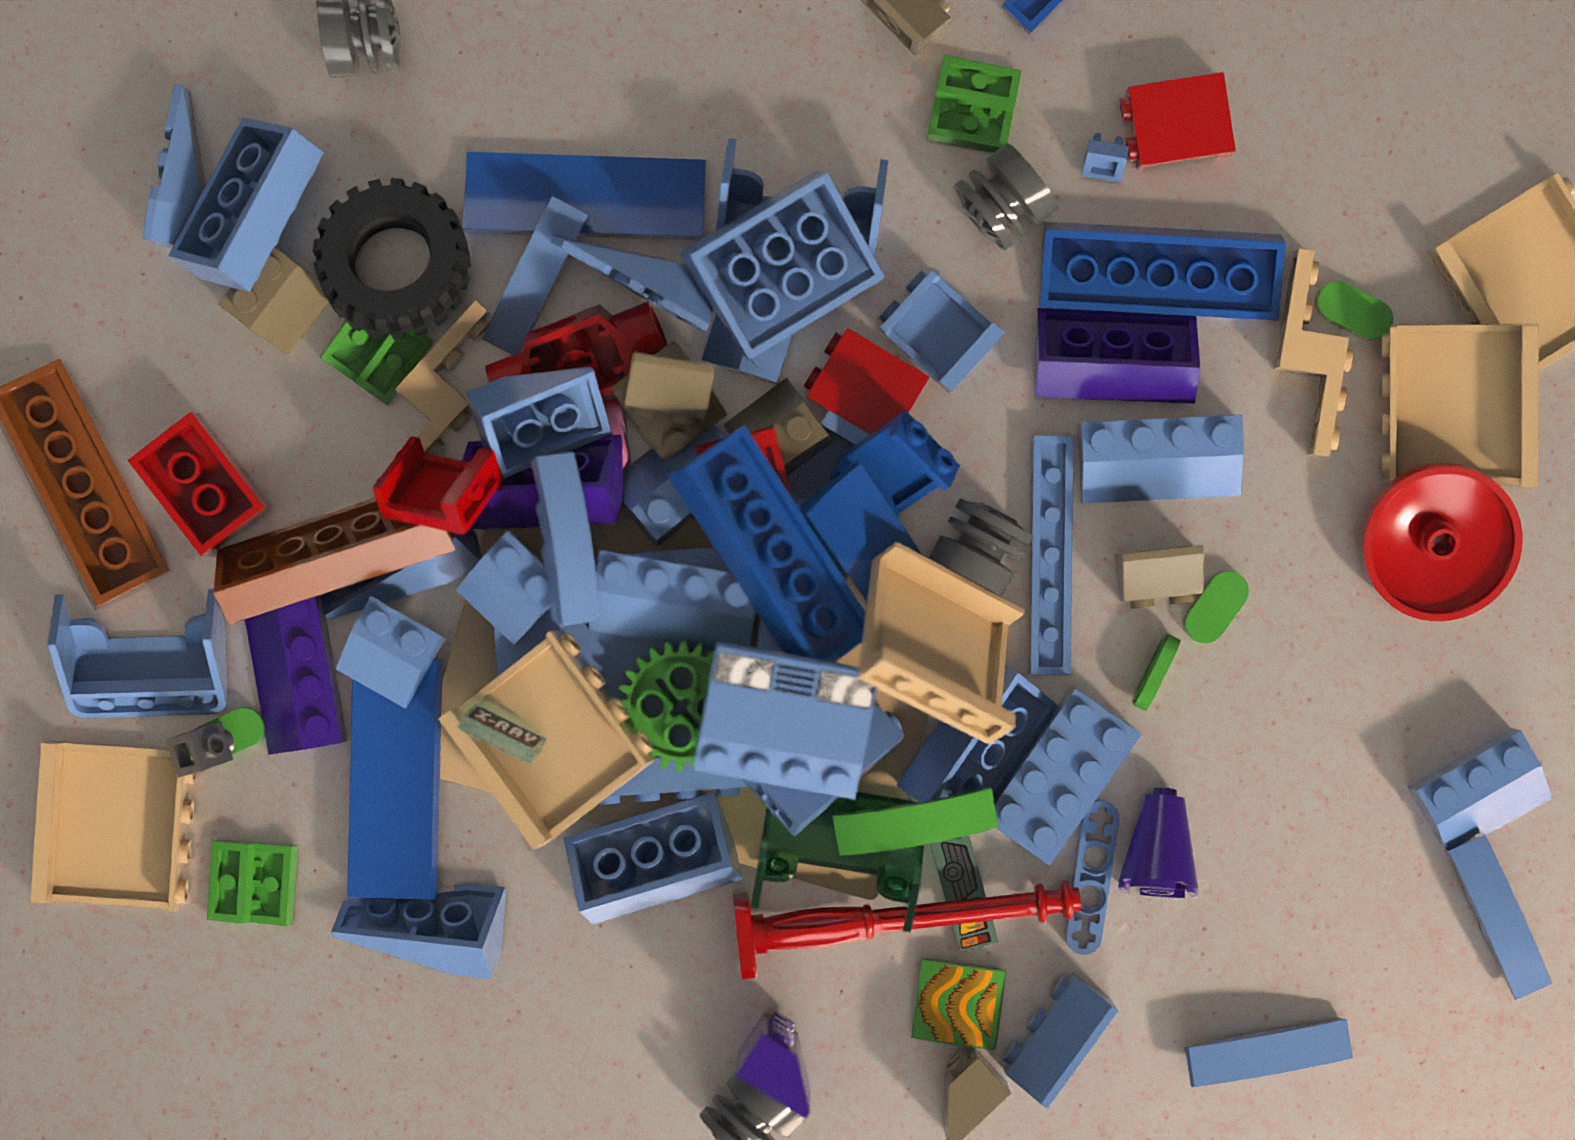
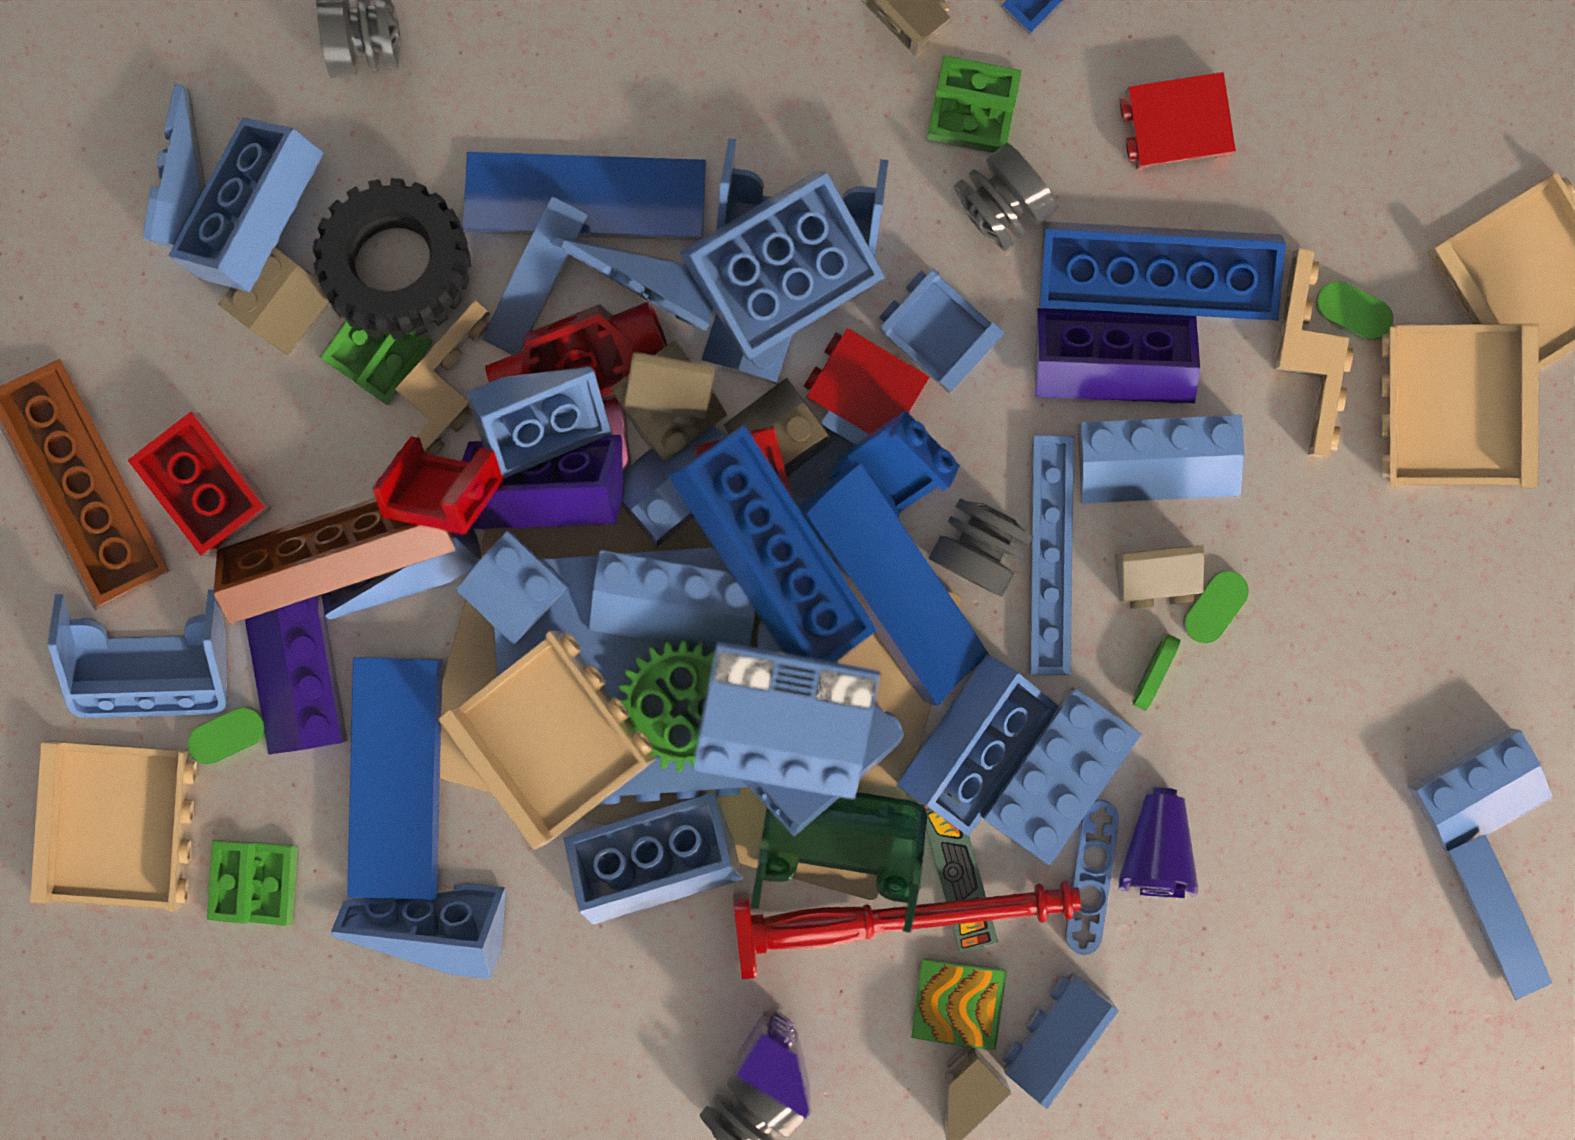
(208, 747): flat silver brick -> none
(389, 652): medium blue slope -> none
(502, 733): clear light blue tile -> none
(567, 539): medium blue slope -> none
(915, 823): bright green slope -> none
(937, 642): tan panel -> none
(1105, 159): medium blue tile -> none
(1268, 1052): medium blue slope -> none
(1441, 542): red dish -> none

